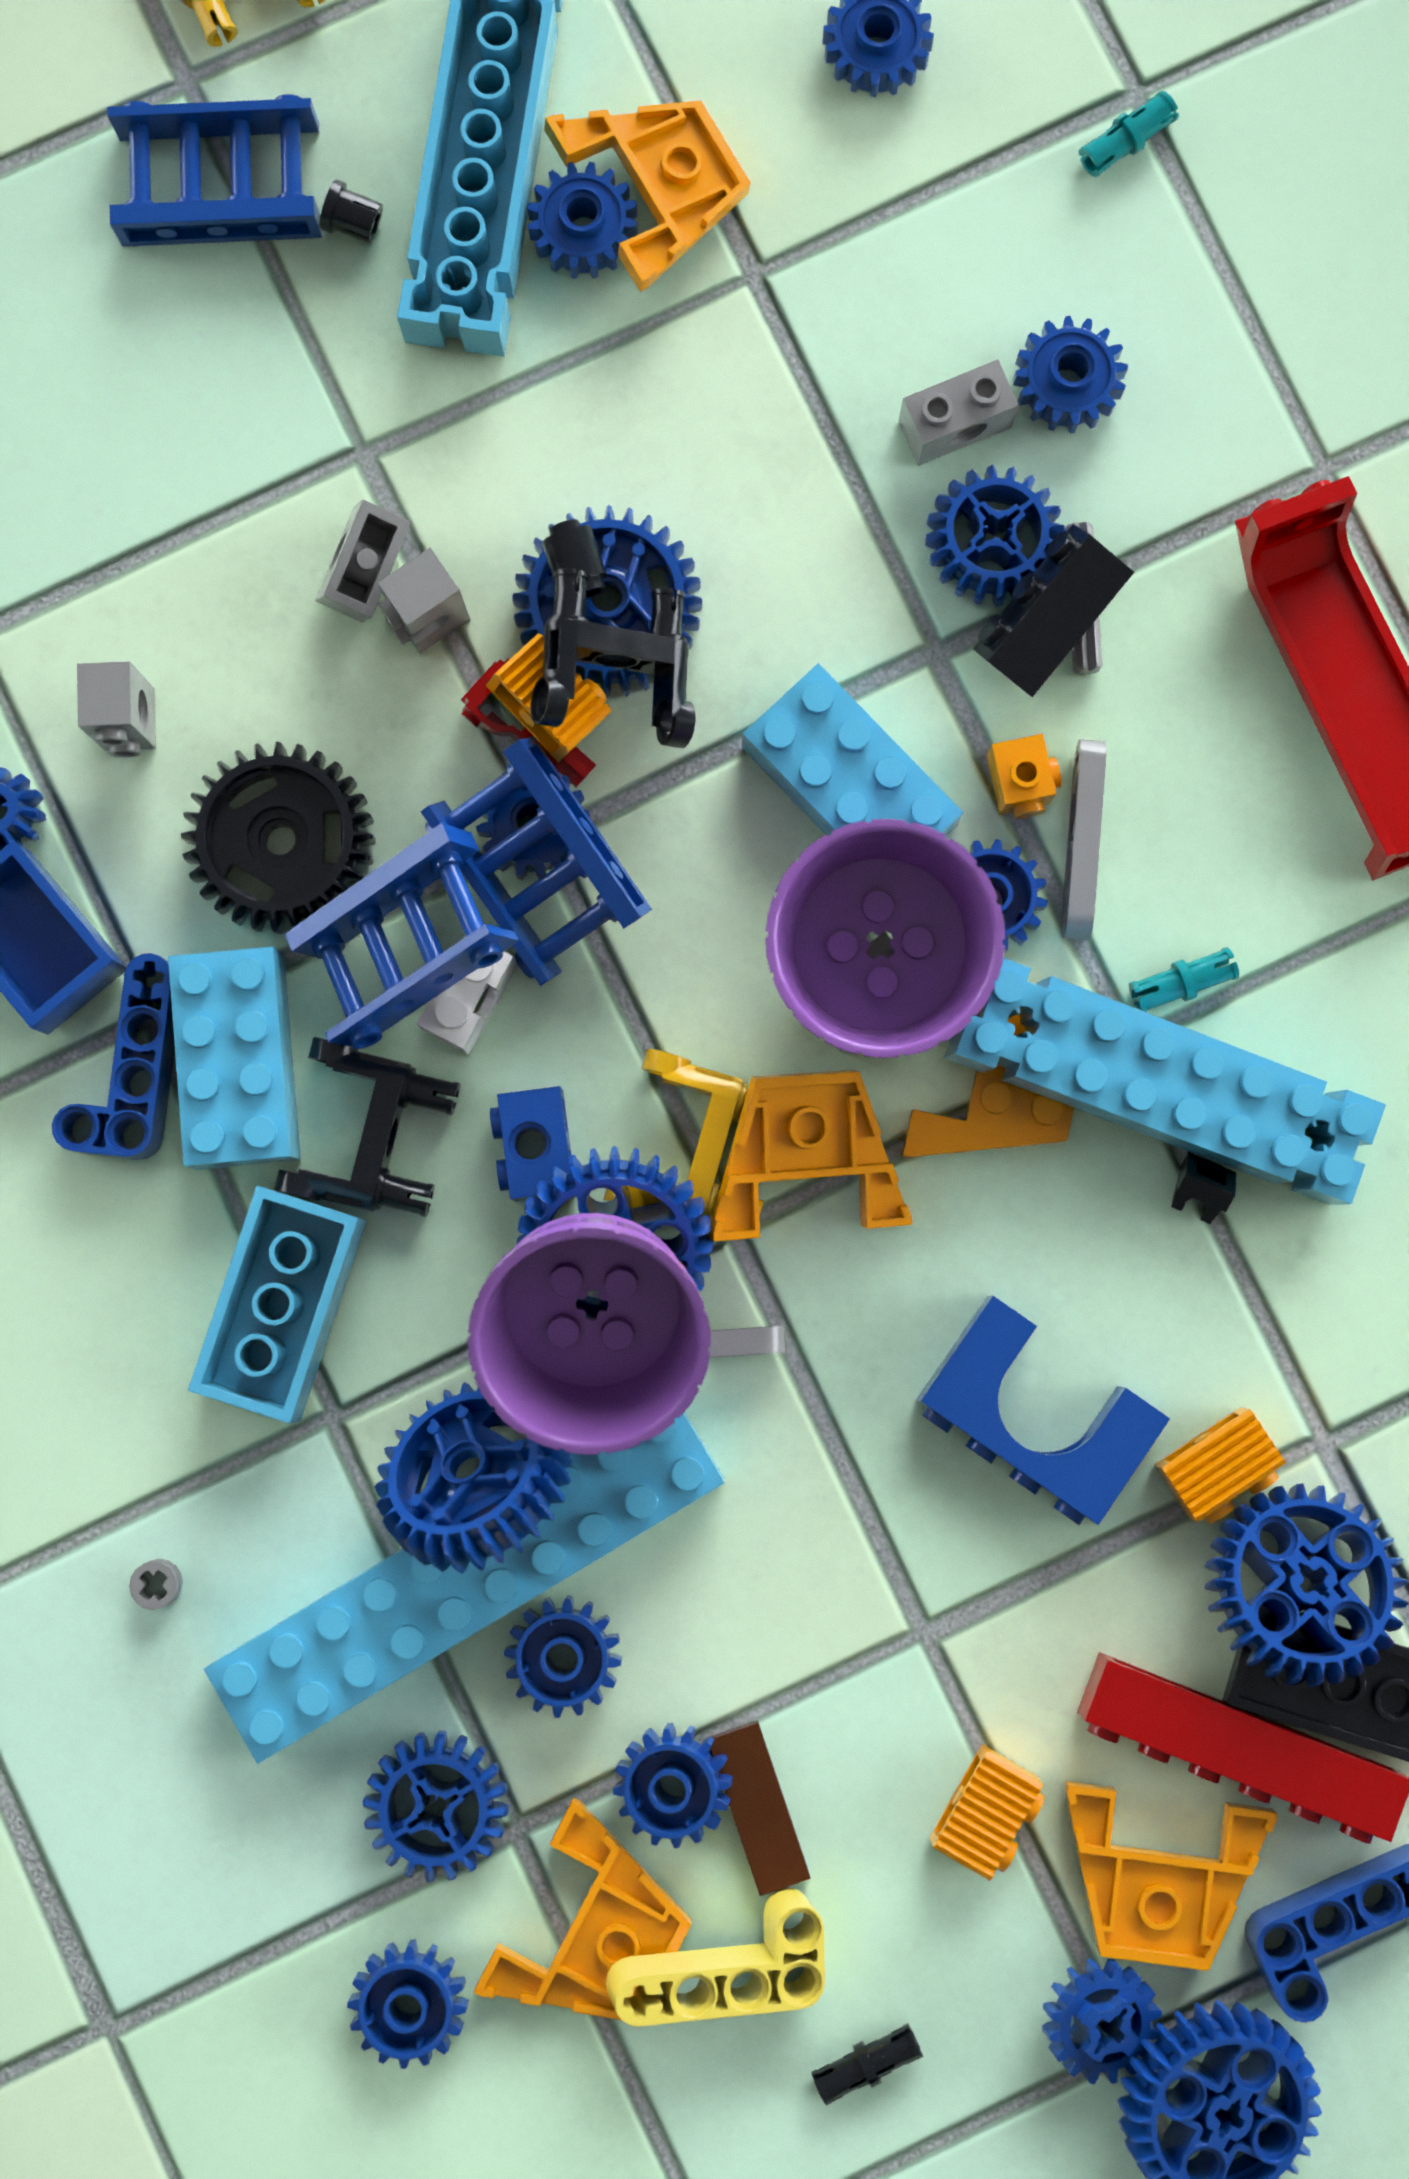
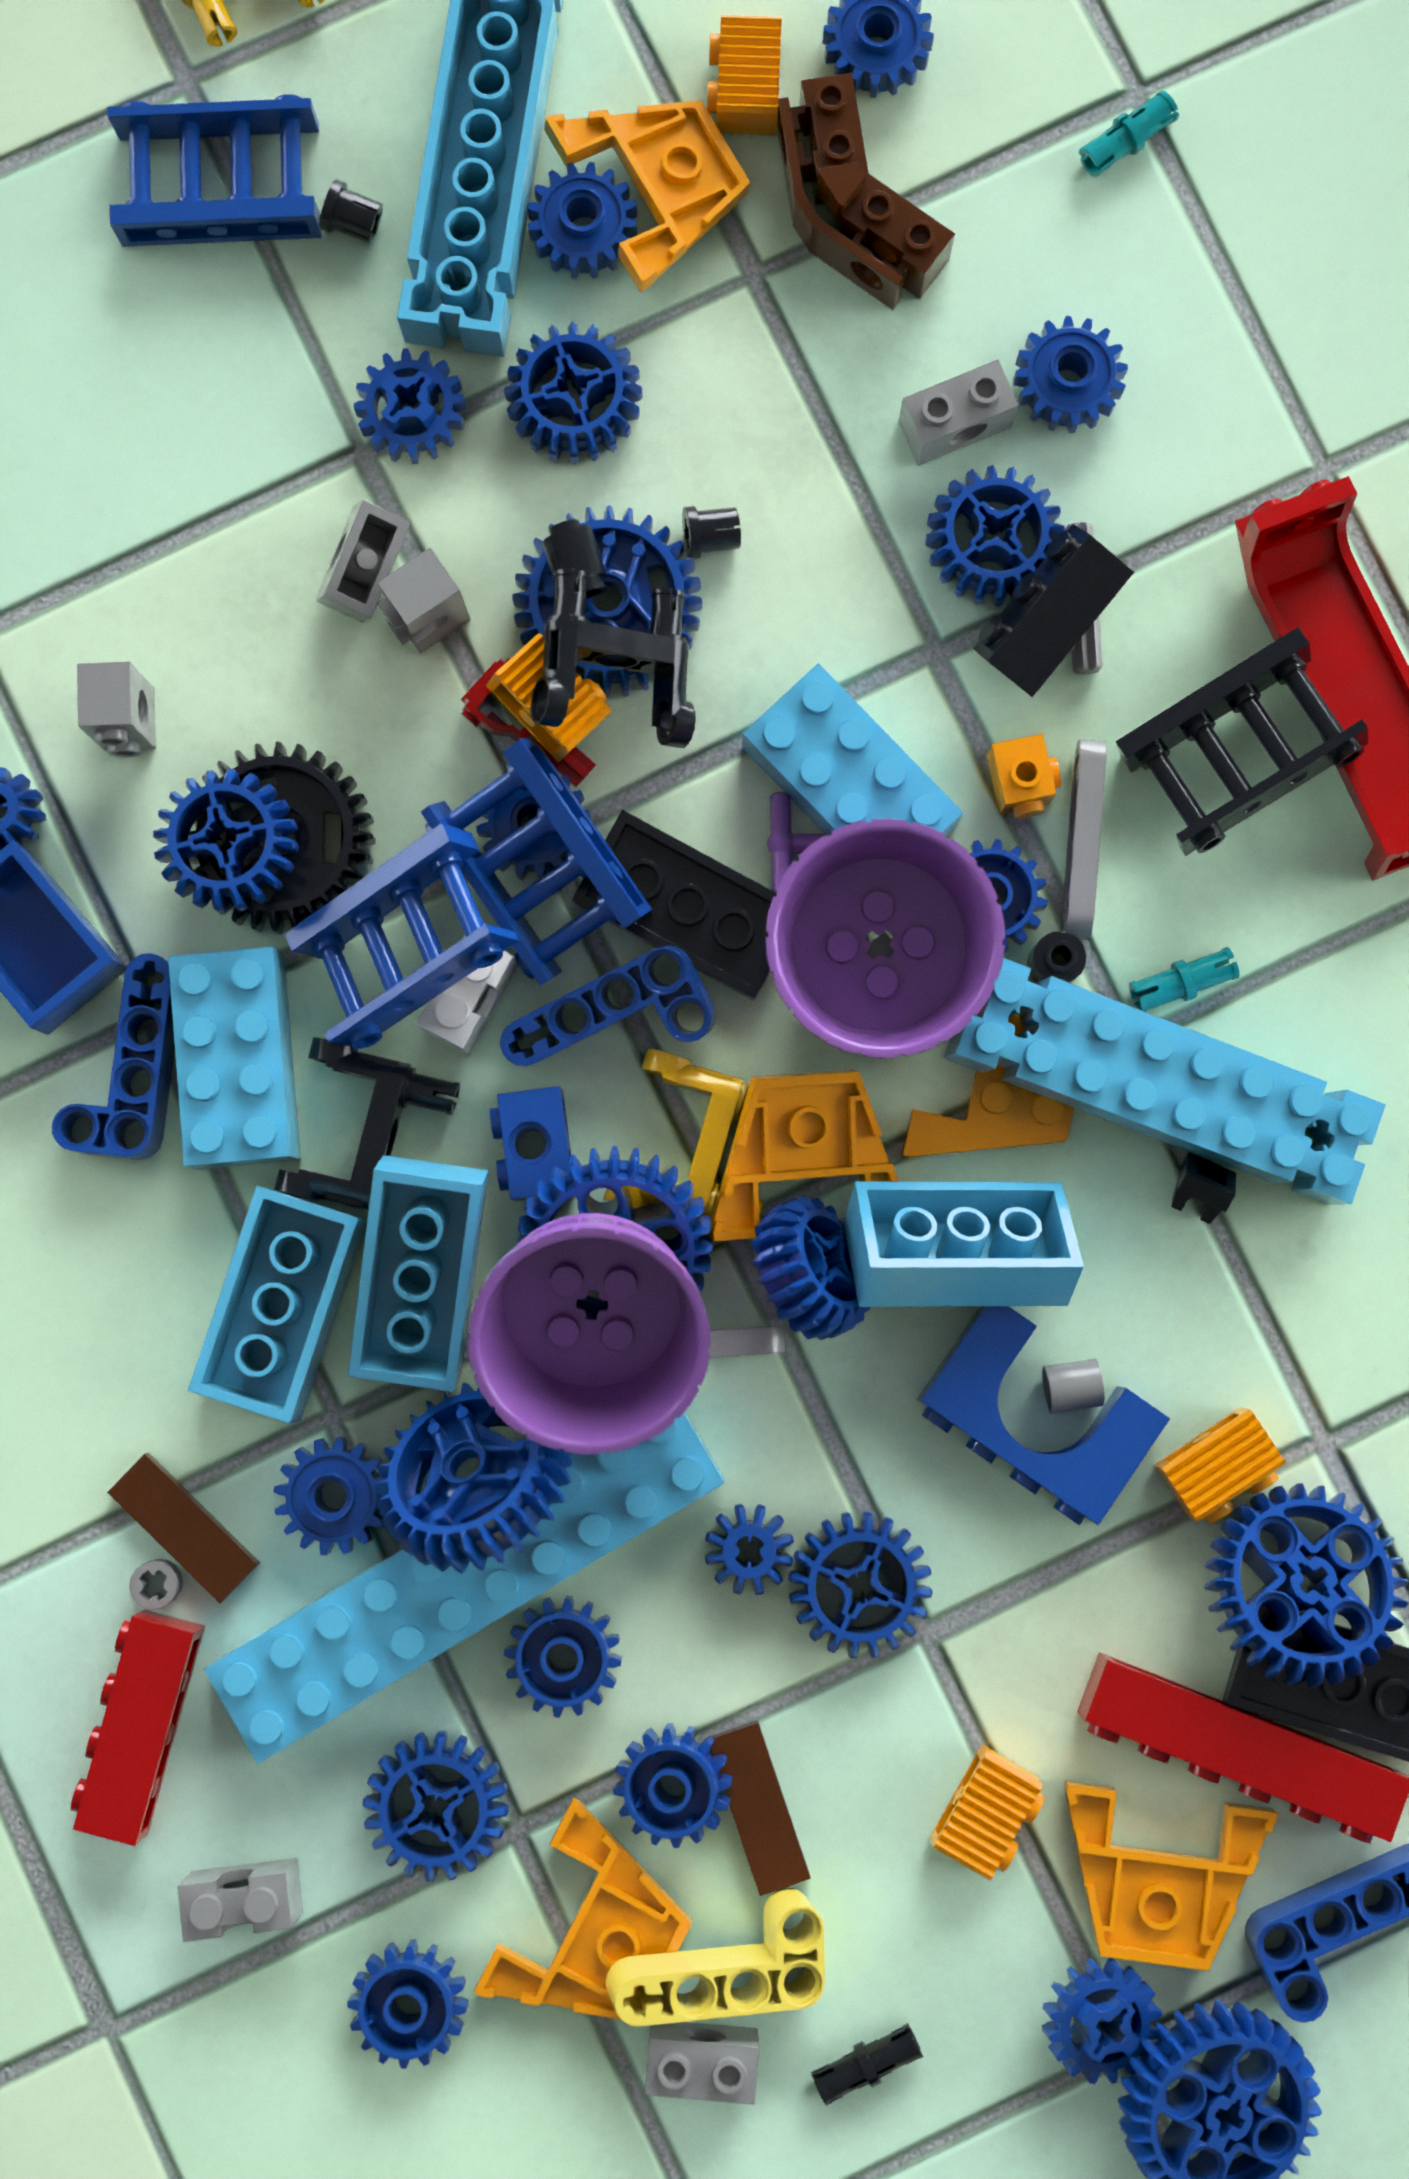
(137, 1727): none -> red brick
(183, 1527): none -> reddish brown tile
(203, 843): none -> blue gear
(268, 1902): none -> light grey brick
(305, 1499): none -> blue gear
(407, 428): none -> blue gear
(417, 1273): none -> medium azure brick
(591, 384): none -> blue gear
(602, 1013): none -> blue beam
(694, 905): none -> black plate
(702, 2062): none -> light grey brick
(703, 530): none -> black bush
(731, 1549): none -> blue gear
(747, 74): none -> light orange brick
(781, 841): none -> medium lavender piece
(808, 1268): none -> blue gear
(849, 1609): none -> blue gear
(881, 235): none -> reddish brown brick
(961, 1244): none -> medium azure brick
(1068, 946): none -> black brick
(1073, 1385): none -> light grey beam
(1240, 691): none -> black fence

